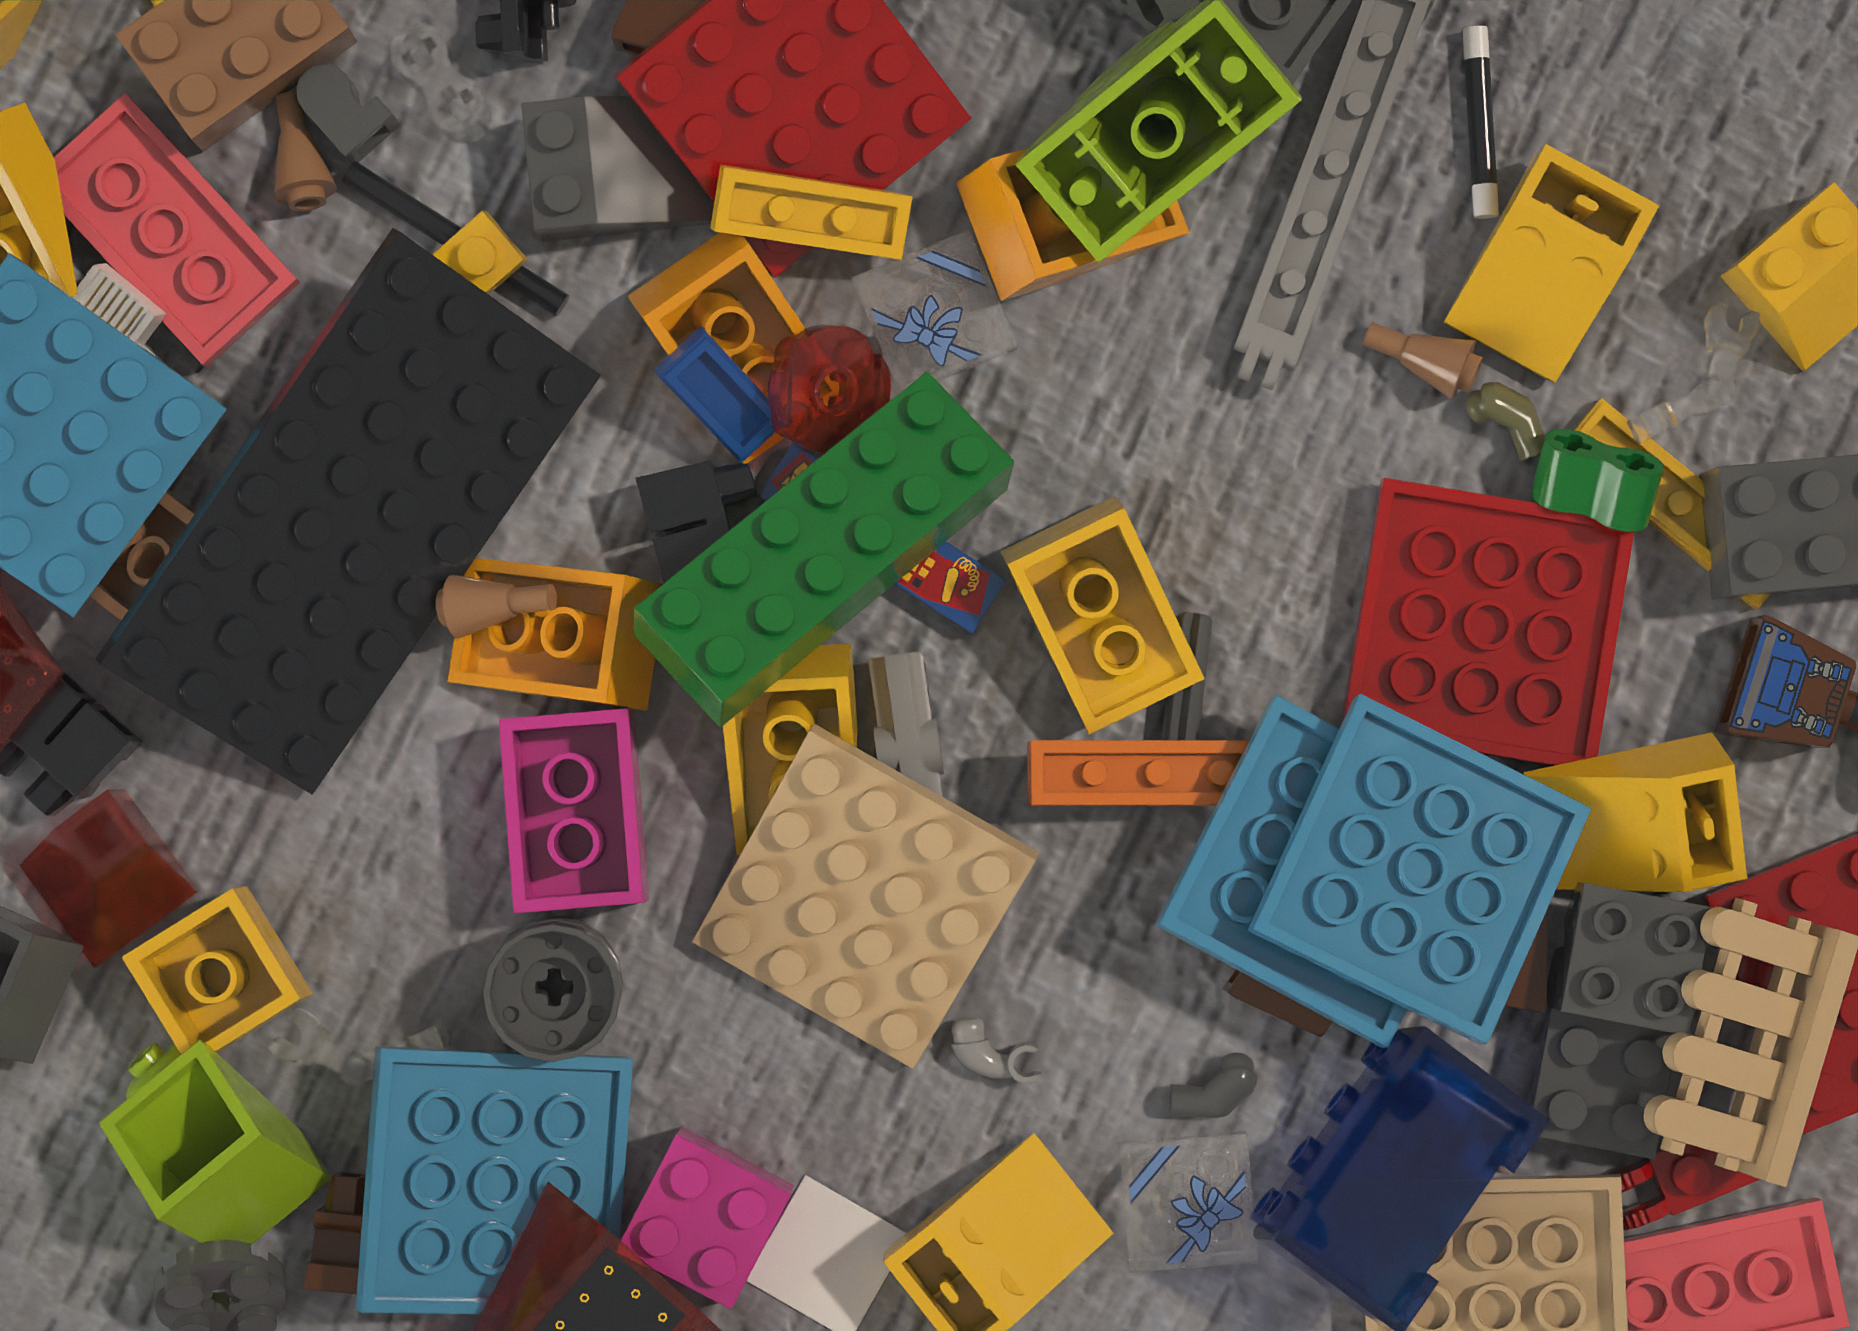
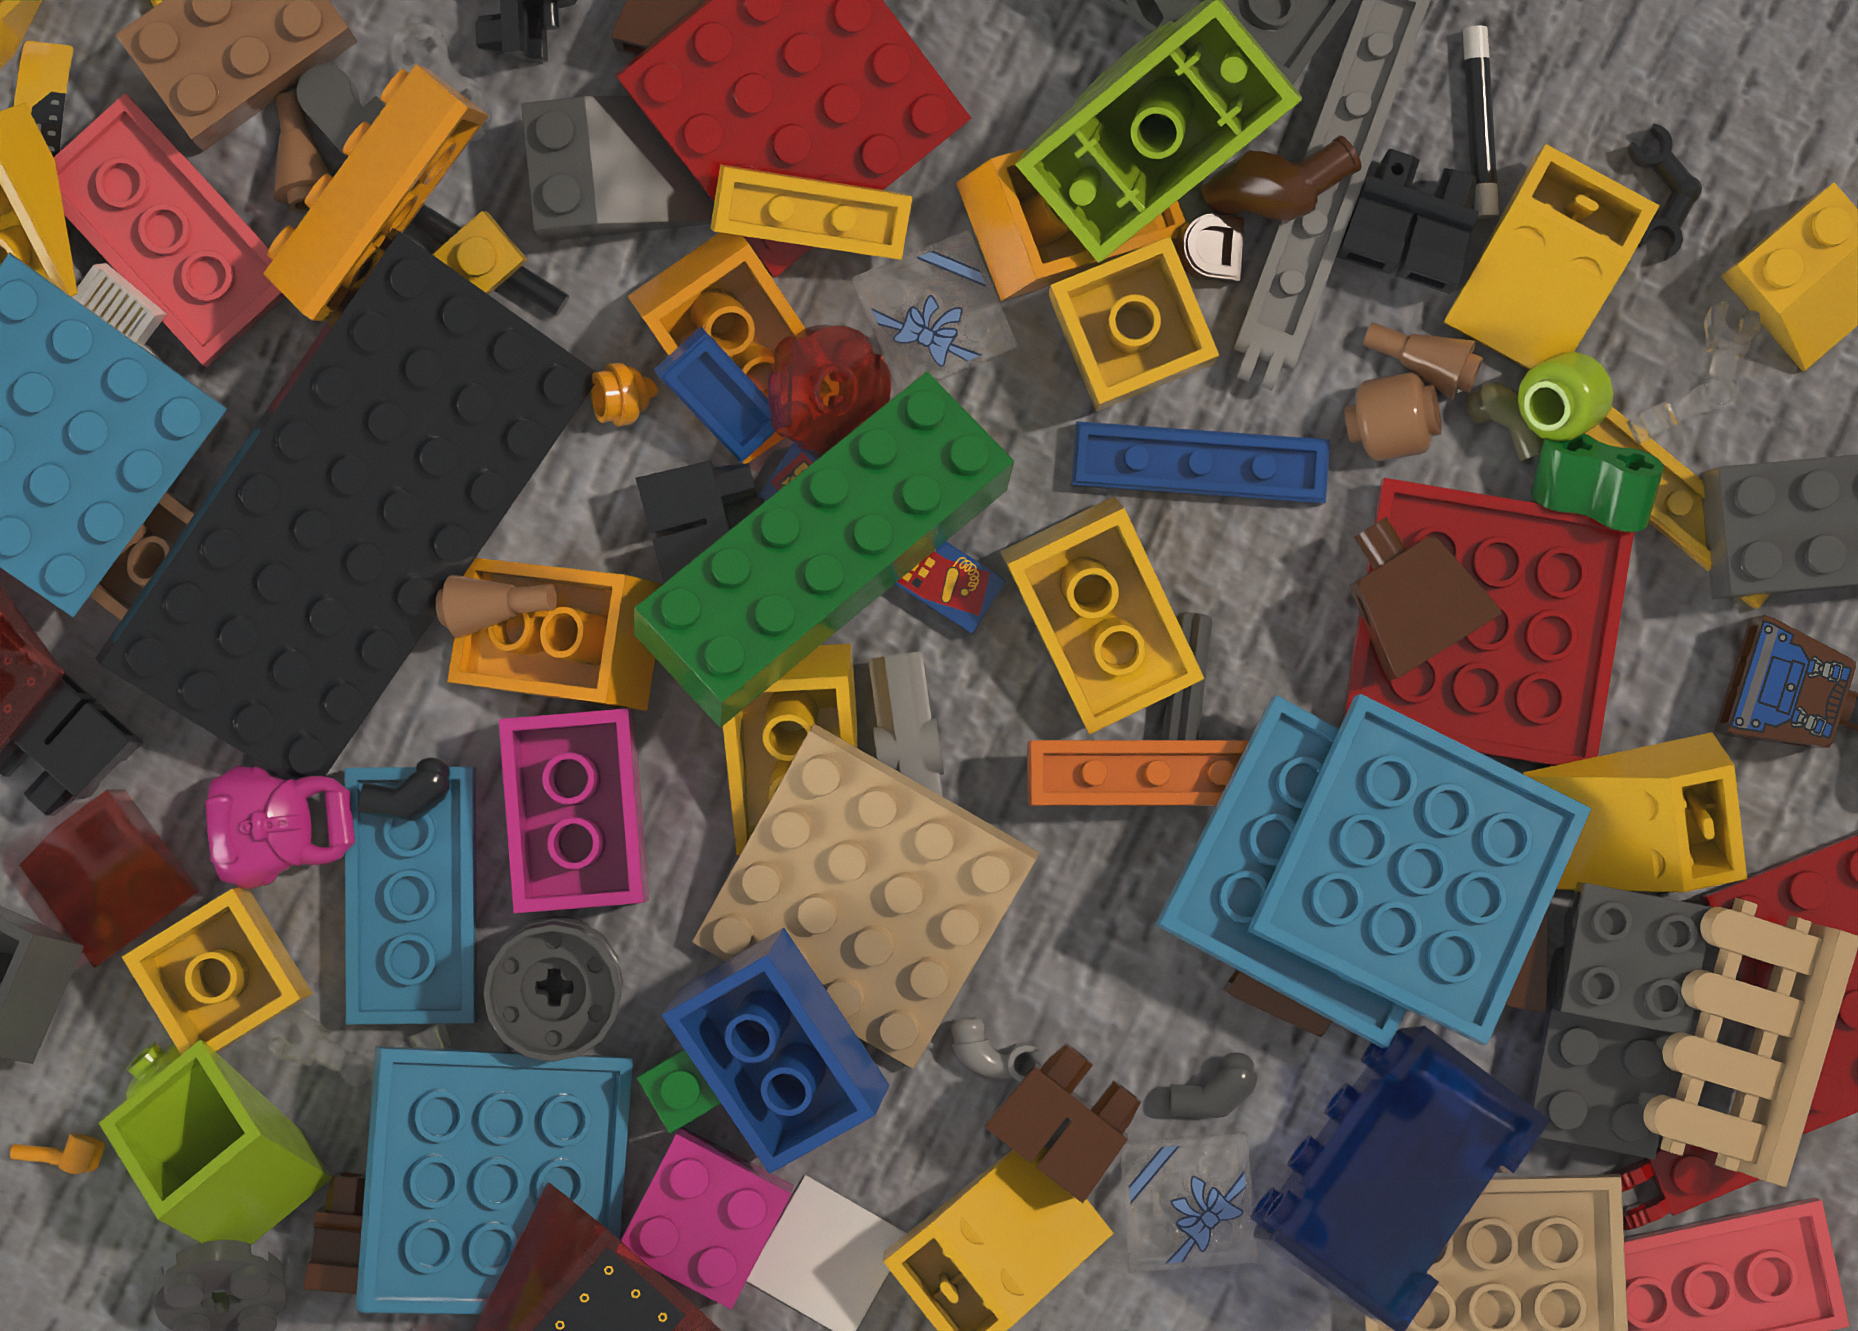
(43, 87): none -> yellow sticker
(79, 1156): none -> light orange hand
(265, 824): none -> dark pink piece
(377, 188): none -> light orange slope
(412, 908): none -> dark azure plate
(413, 797): none -> black arm
(621, 394): none -> light orange plate
(677, 1090): none -> green brick
(776, 1051): none -> blue brick
(1087, 1141): none -> reddish brown hips
(1133, 324): none -> yellow brick
(1200, 462): none -> blue tile
(1212, 247): none -> tile
(1276, 186): none -> reddish brown arm
(1394, 416): none -> medium nougat head
(1415, 599): none -> reddish brown torso
(1438, 229): none -> black hips
(1565, 396): none -> lime head
(1684, 187): none -> black arm

